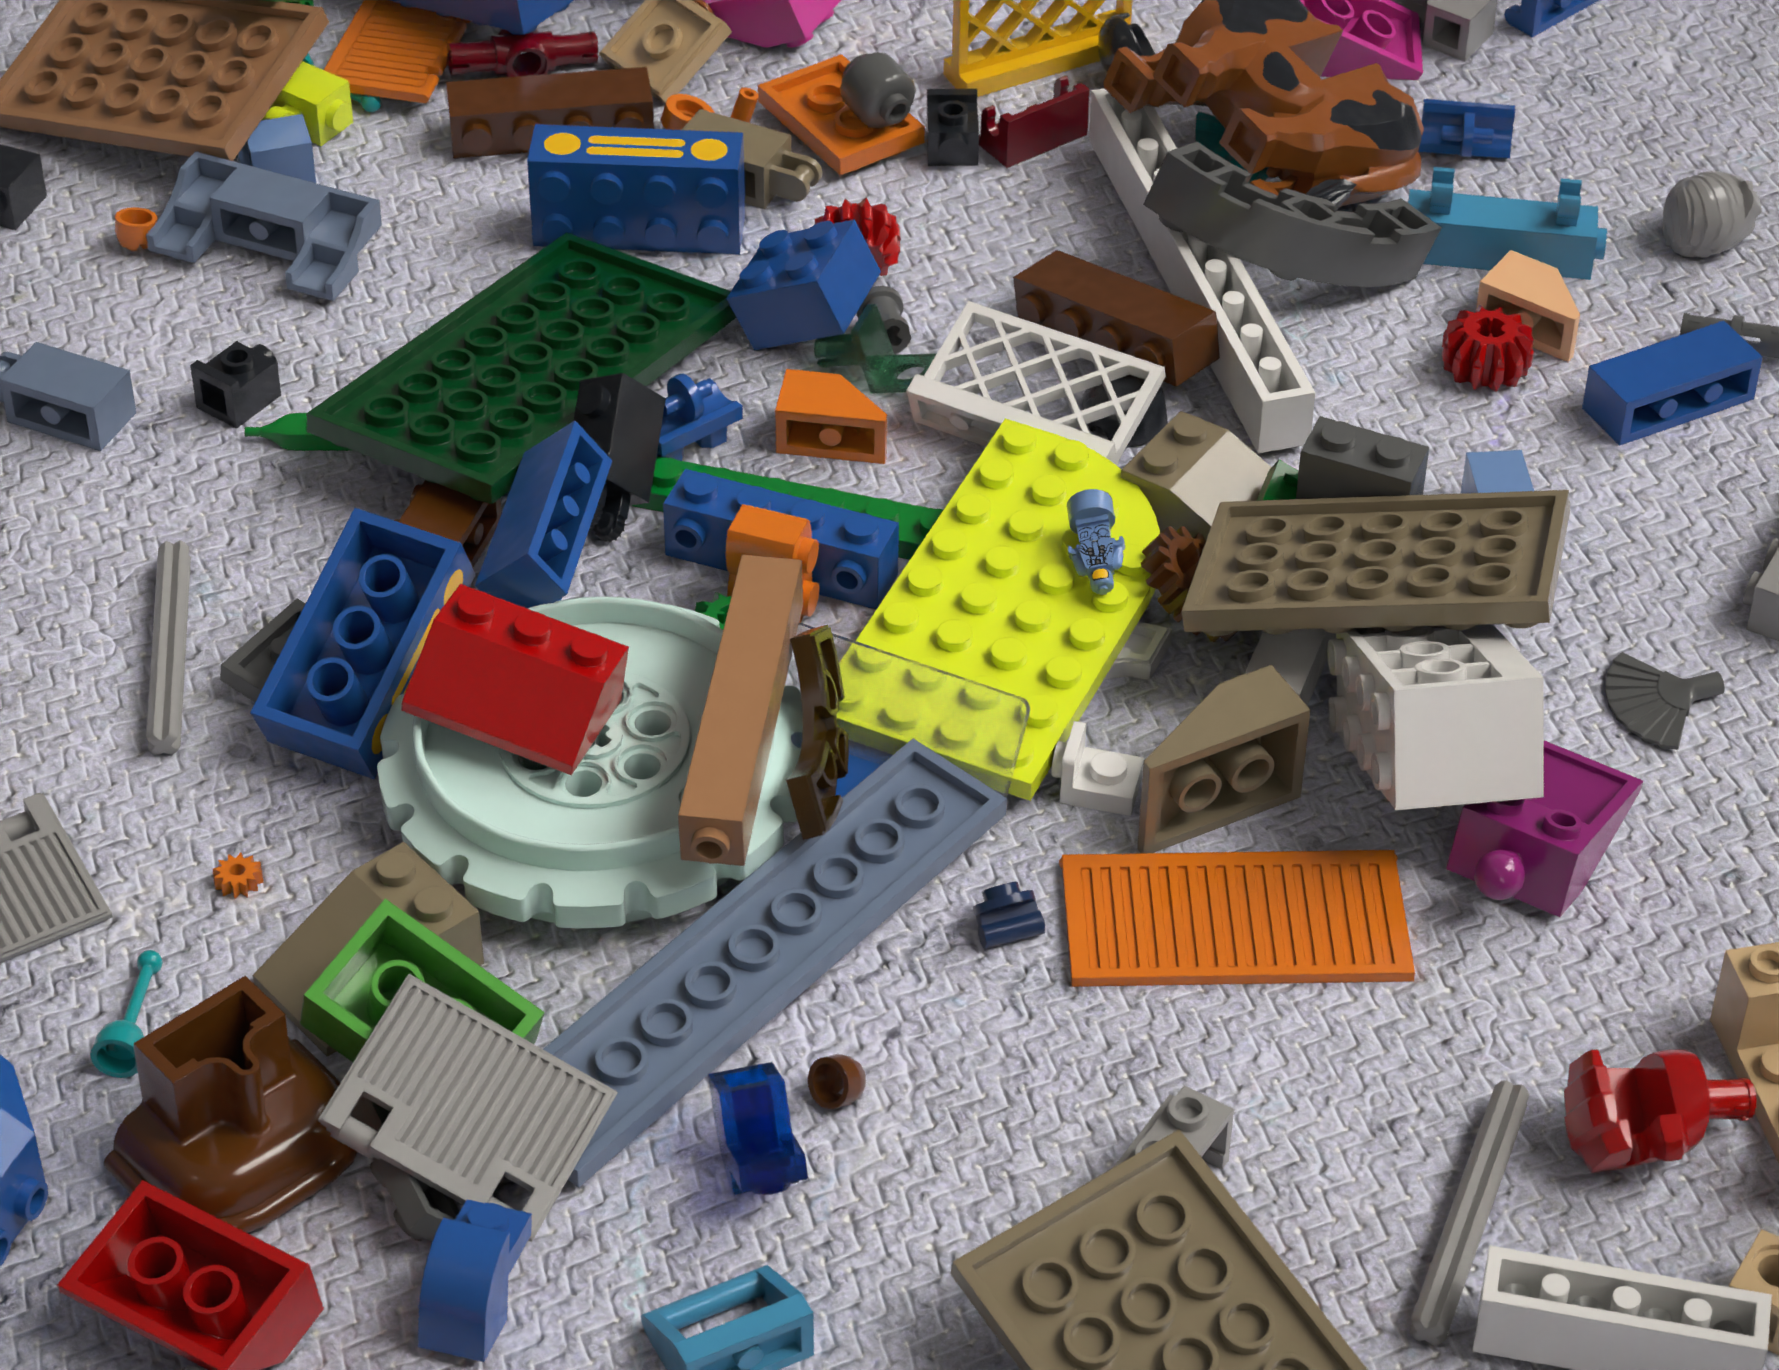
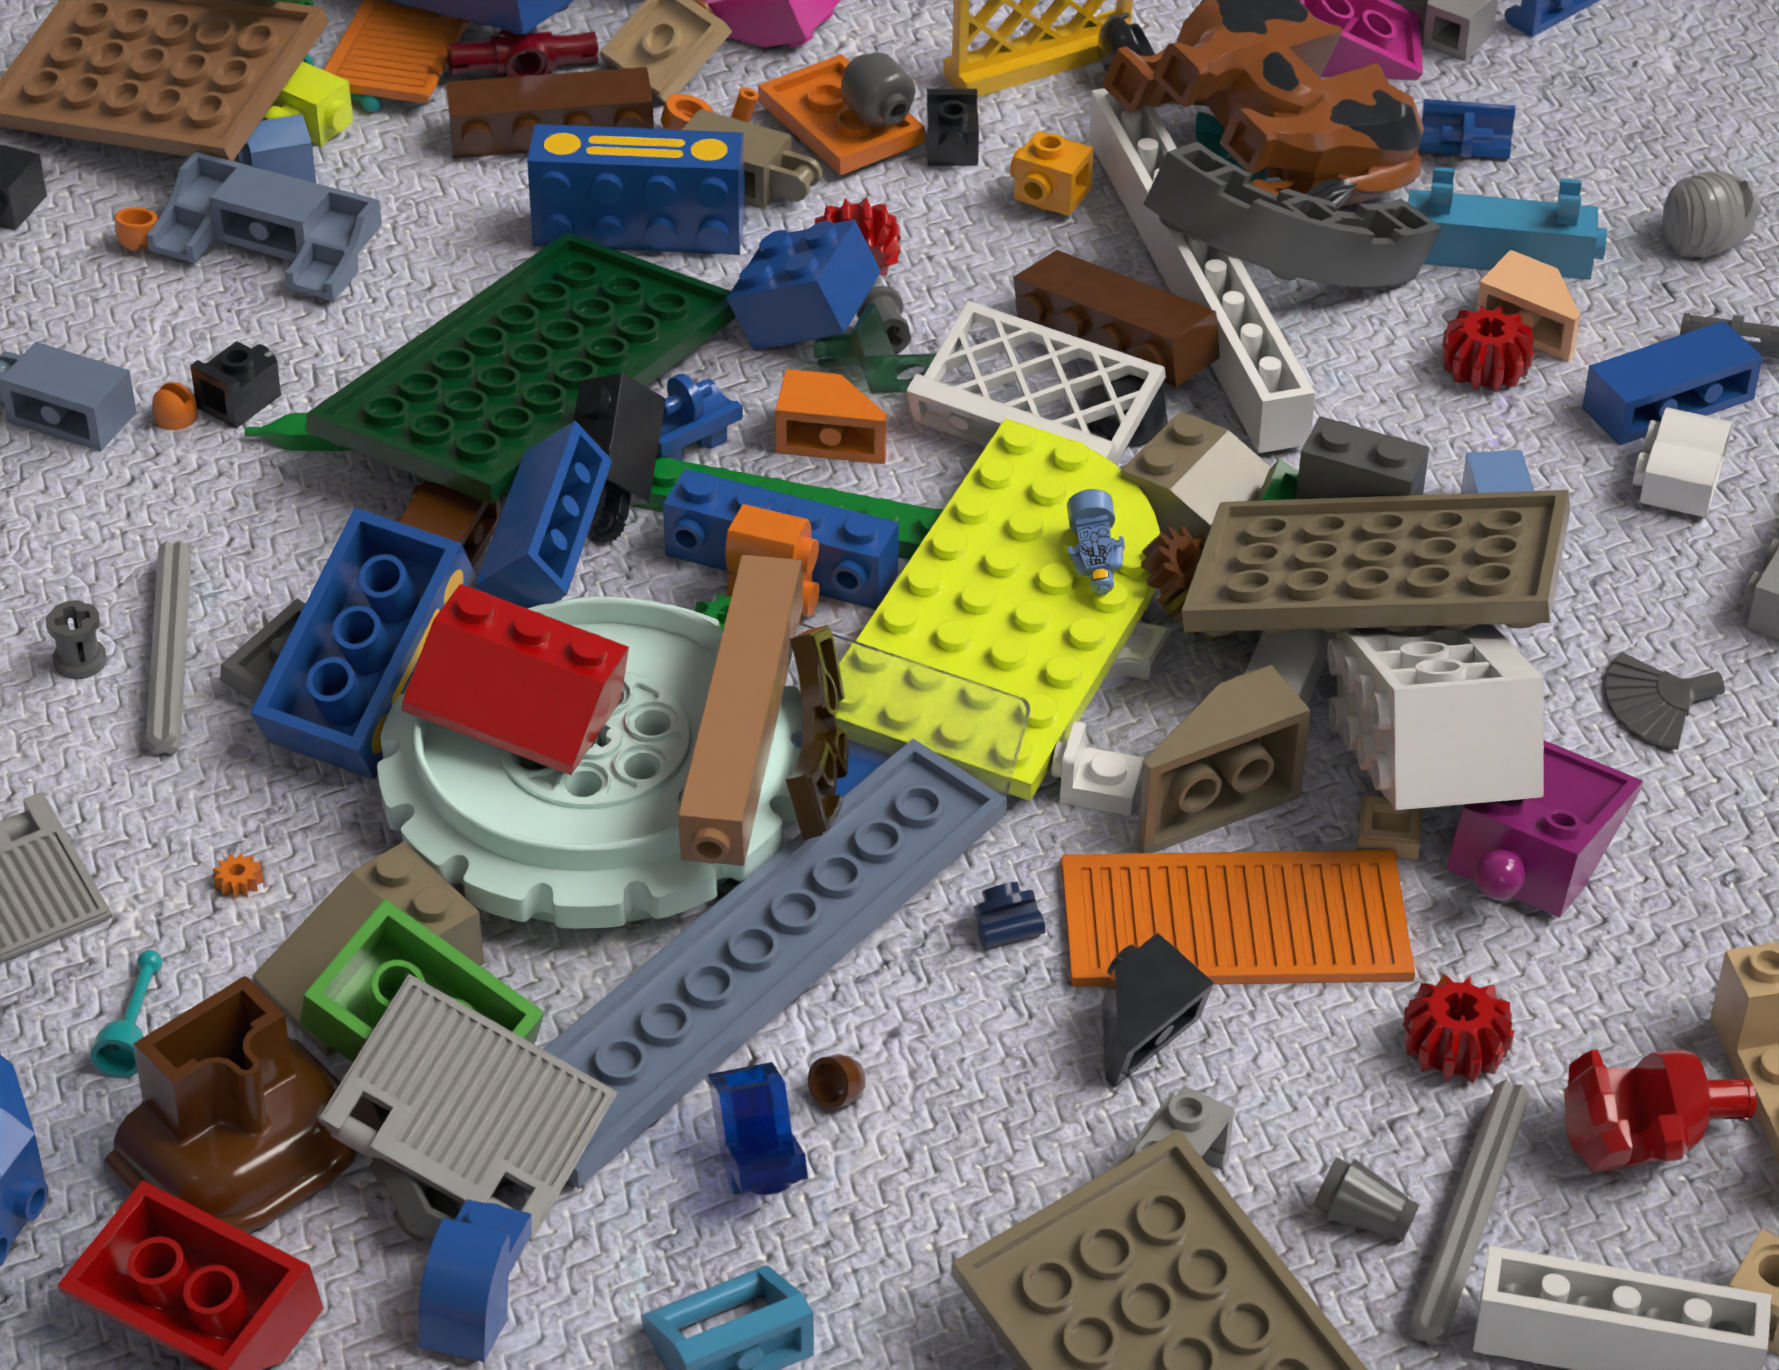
(83, 638): none -> dark grey bush
(174, 406): none -> orange hinge
(1037, 127): dark red hinge -> none
(1052, 173): none -> light orange brick
(1148, 1004): none -> black slope
(1365, 1200): none -> dark grey cone
(1389, 829): none -> tan tile
(1458, 1028): none -> red gear
(1682, 461): none -> white brick

